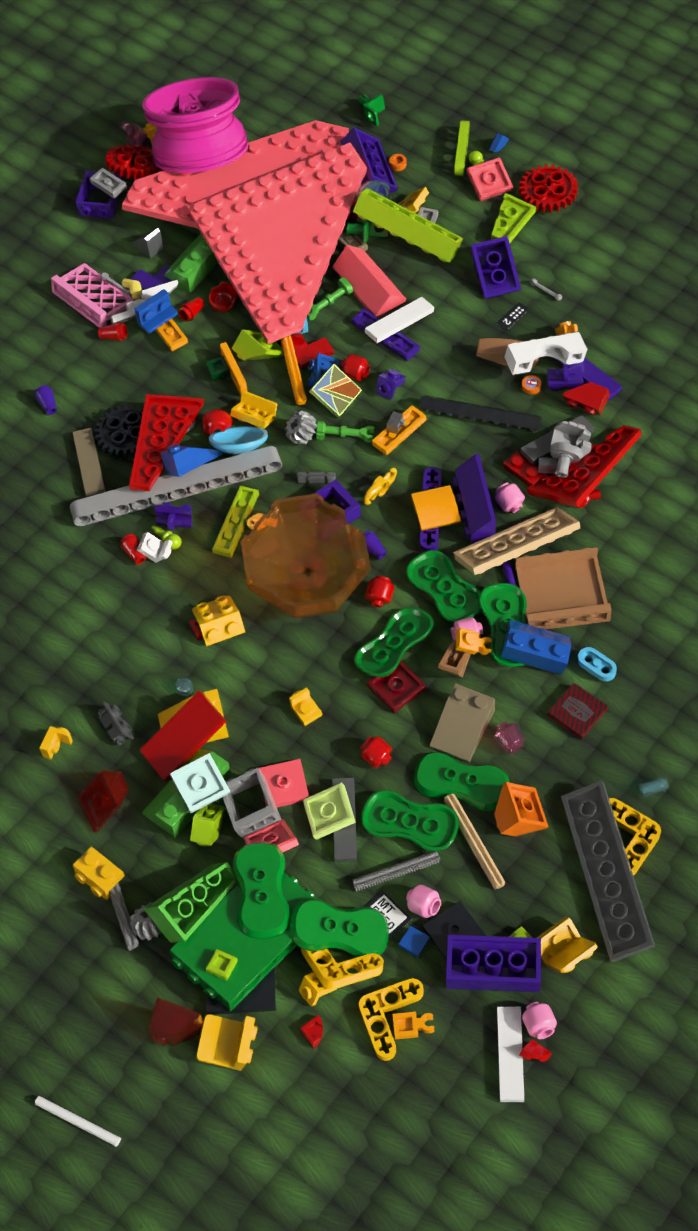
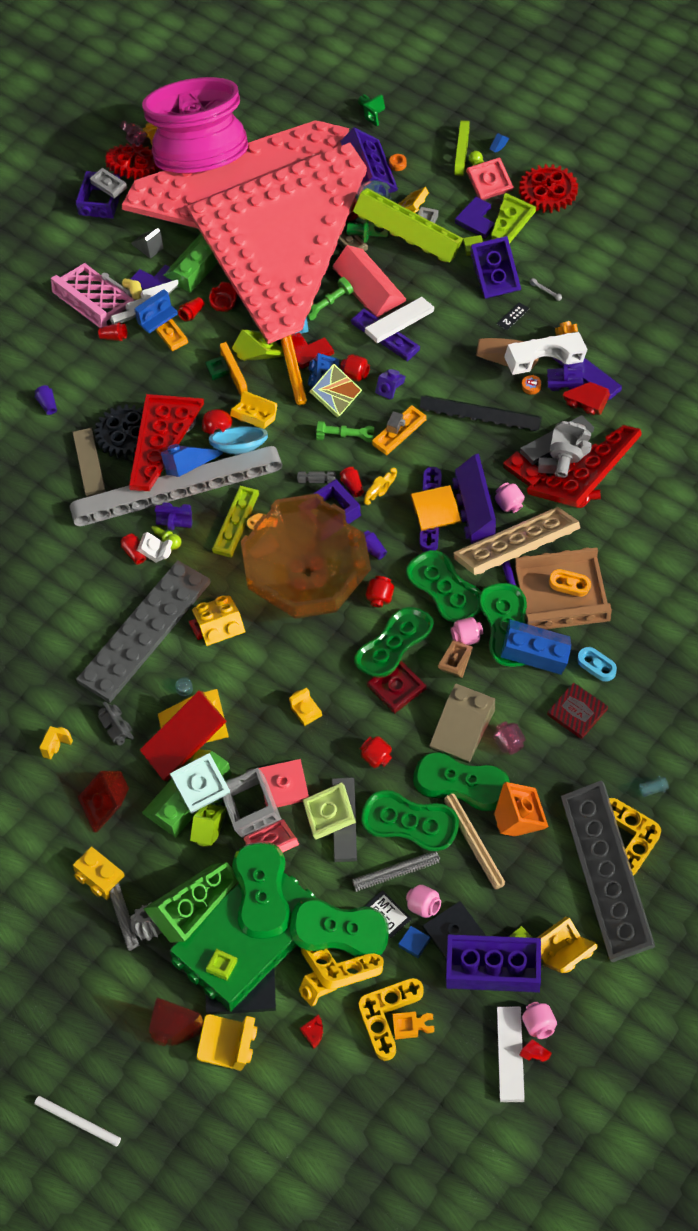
(143, 631): none -> dark grey plate
(300, 427): light grey gear -> none
(352, 481): none -> red cone
(469, 241): none -> lime tile
(469, 642): light orange plate -> none
(473, 220): none -> dark purple tile
(569, 582): none -> light orange plate

